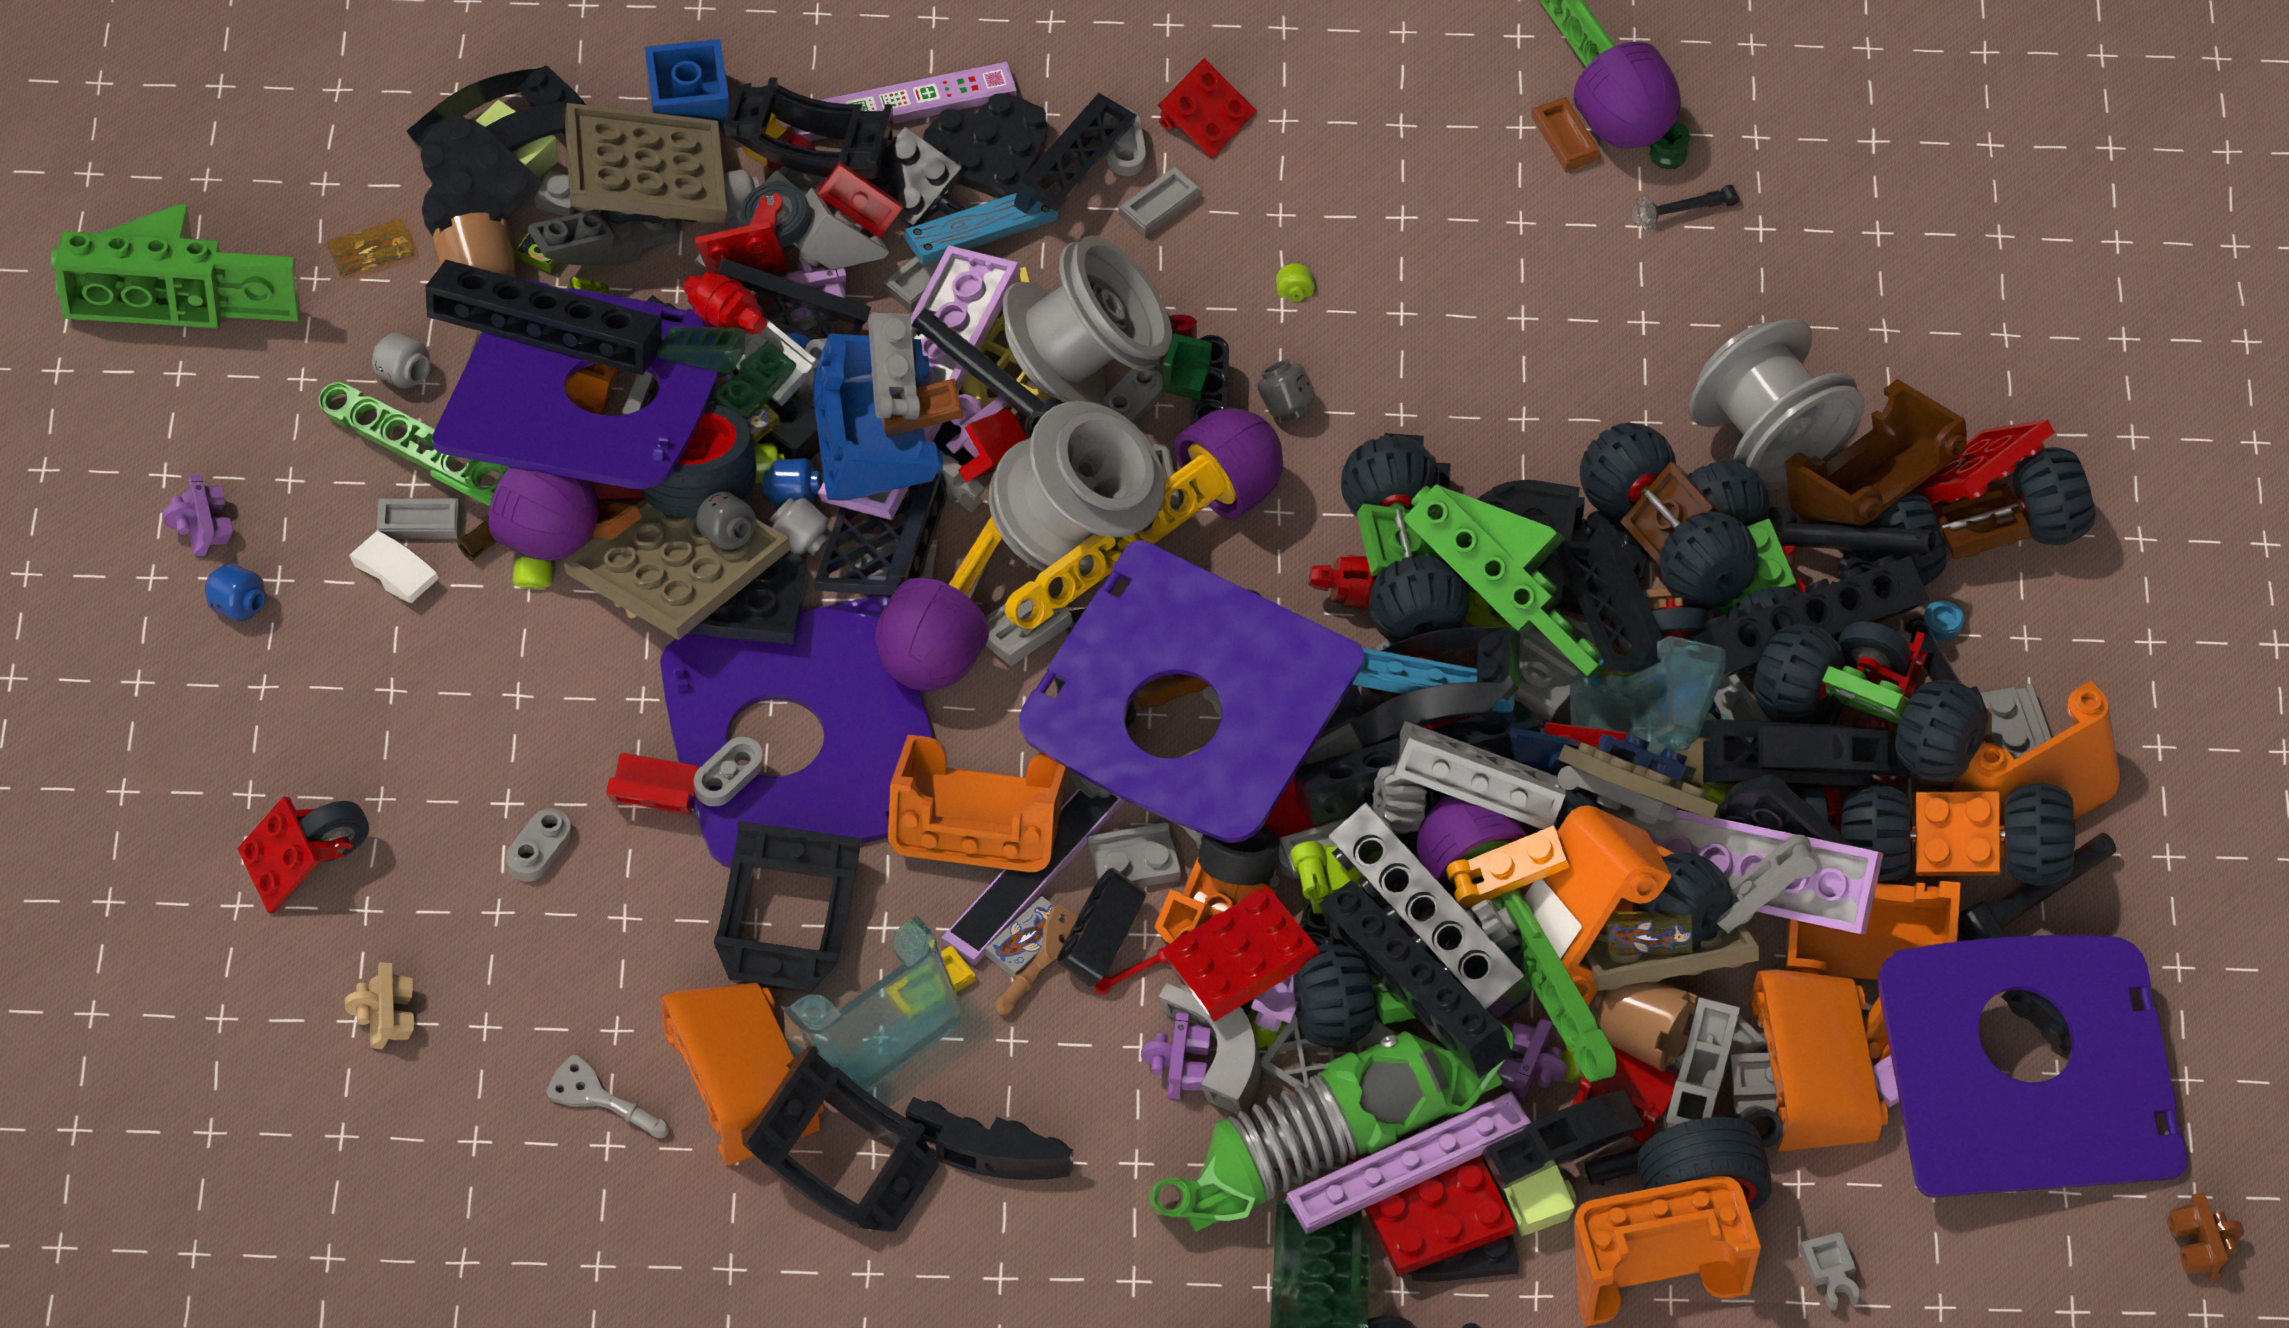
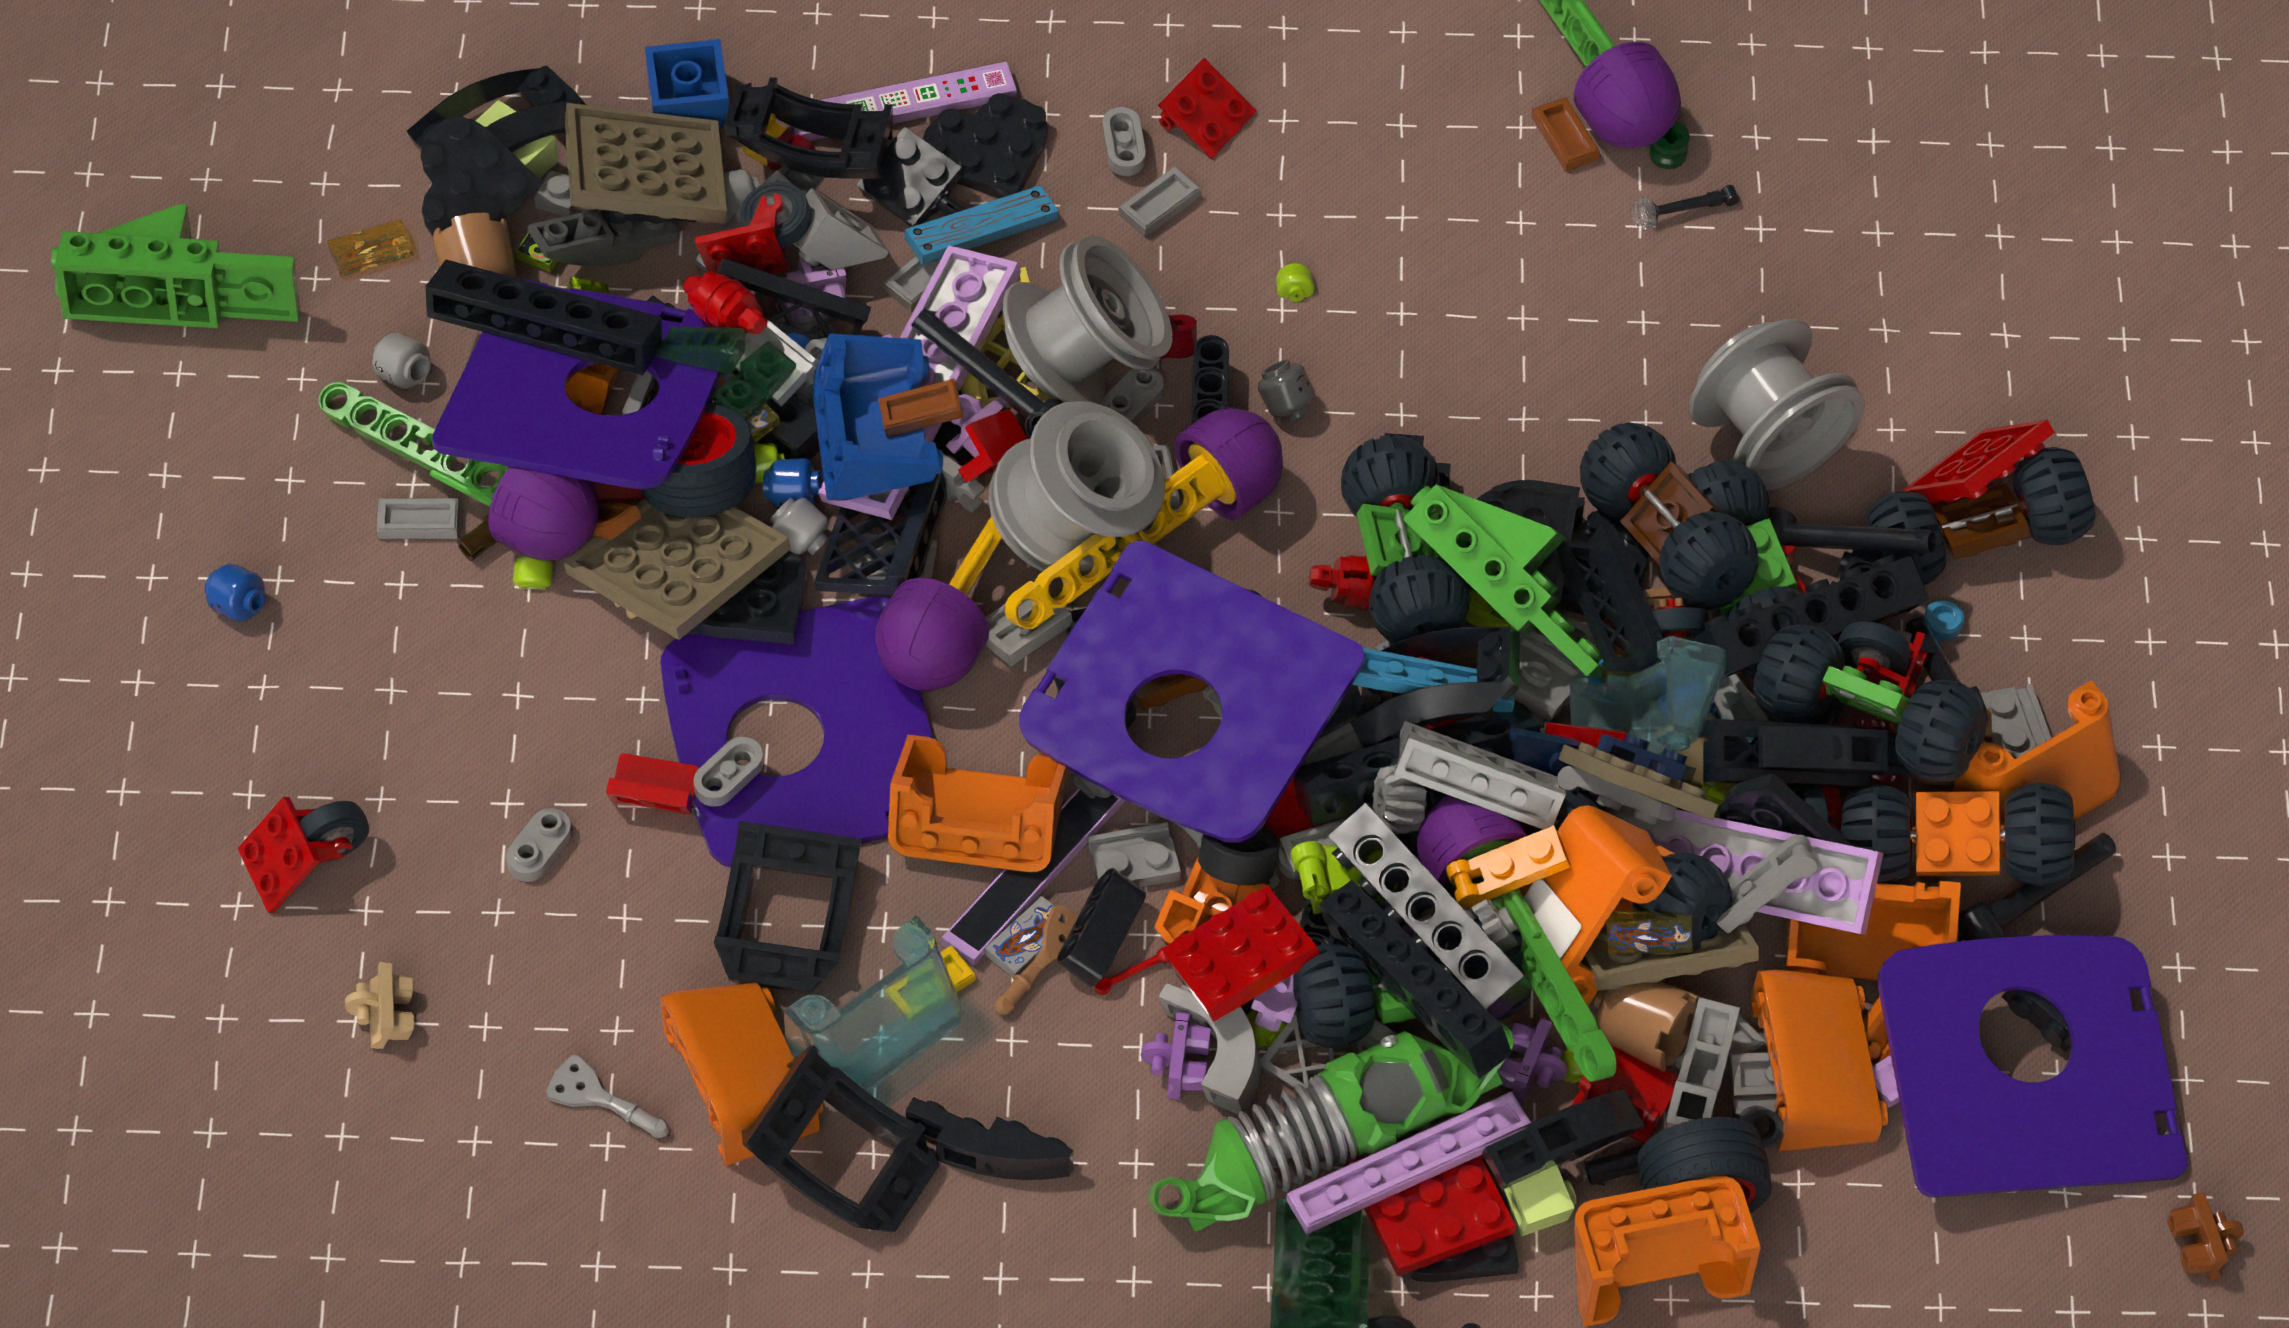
(193, 515): medium lavender hips -> none
(395, 565): white slope -> none
(723, 517): dark grey head -> none
(859, 199): red panel -> none
(893, 365): light grey plate -> none
(1069, 147): black fence -> none
(1187, 366): dark green panel -> none
(1830, 1264): light grey plate -> none
(1901, 451): reddish brown windscreen -> none

